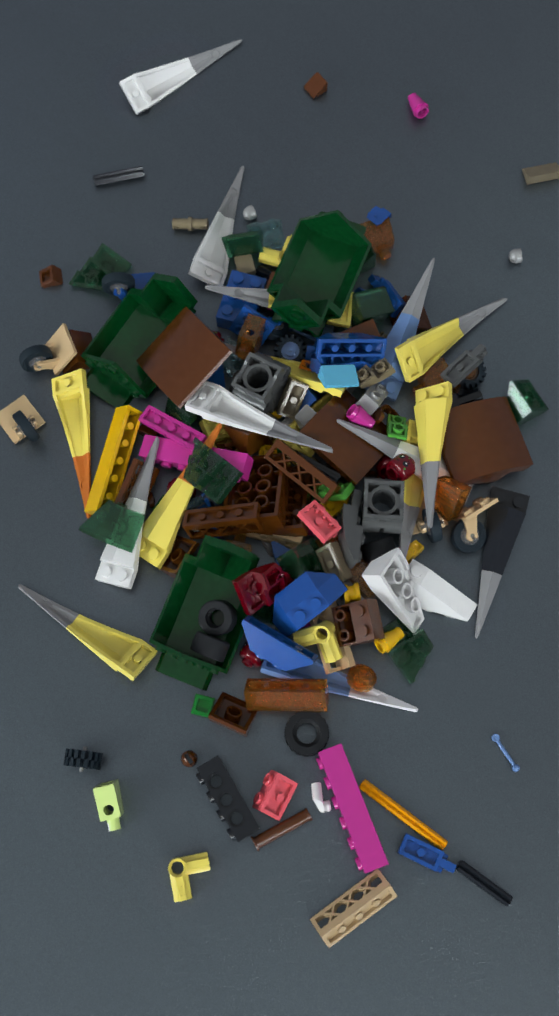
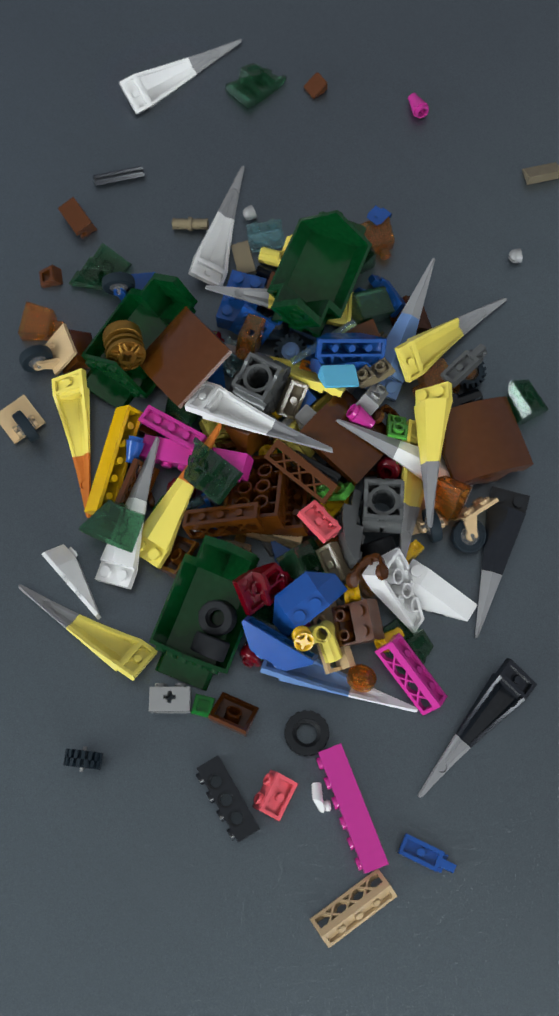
(38, 323): none -> clear orange torso
(69, 569): none -> white wedge
(77, 218): none -> reddish brown hinge
(109, 794): yellowish green torso -> none
(124, 344): none -> pearl gold wheel
(133, 448): none -> blue cone
(160, 705): none -> light grey brick
(180, 881): light yellow piece -> none
(192, 755): reddish brown hinge -> none
(243, 243): clear green slope -> none
(254, 84): none -> clear green slope
(281, 829): reddish brown pin -> none
(286, 695): clear orange brick -> none
(304, 643): none -> yellow wheel
(311, 349): none -> clear light blue bar
(381, 569): none -> reddish brown piece
(400, 467): dark red head -> none
(404, 815): light orange axle -> none
(415, 673): none -> dark pink fence
(484, 883): black axle -> none
(496, 738): medium blue hinge -> none
(499, 697): none -> black plate

